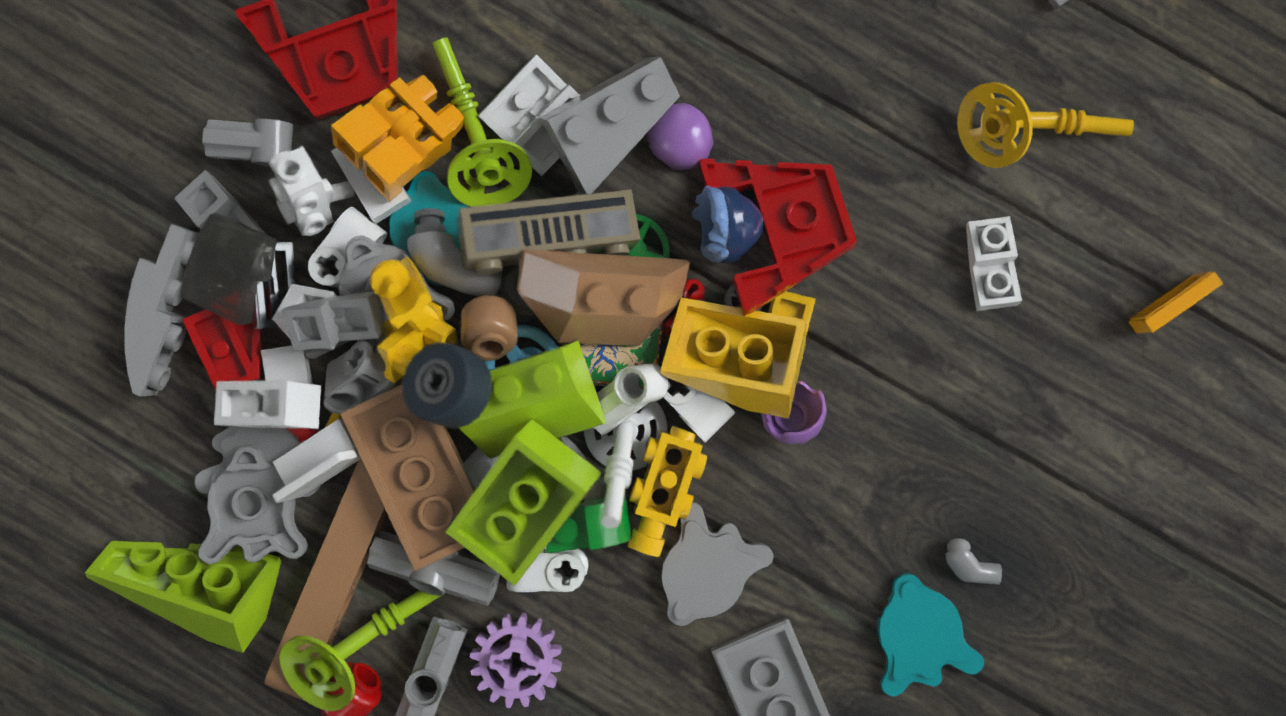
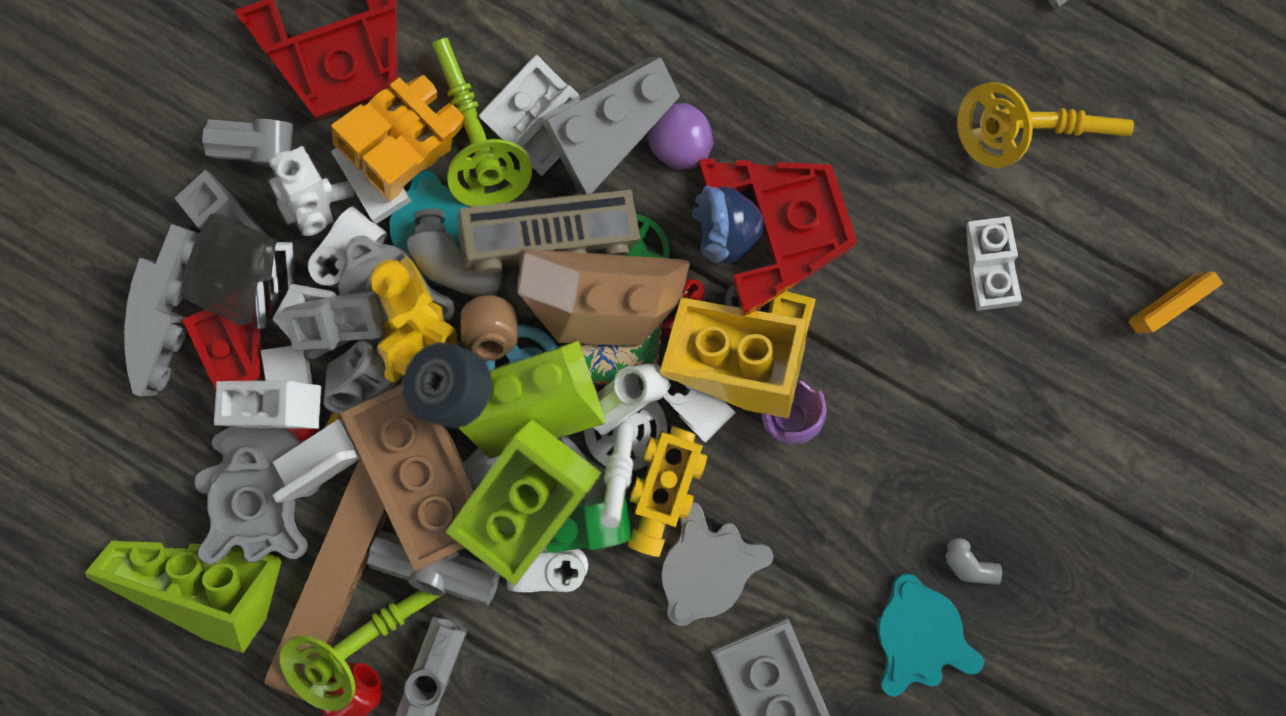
(500, 659): lavender gear -> none

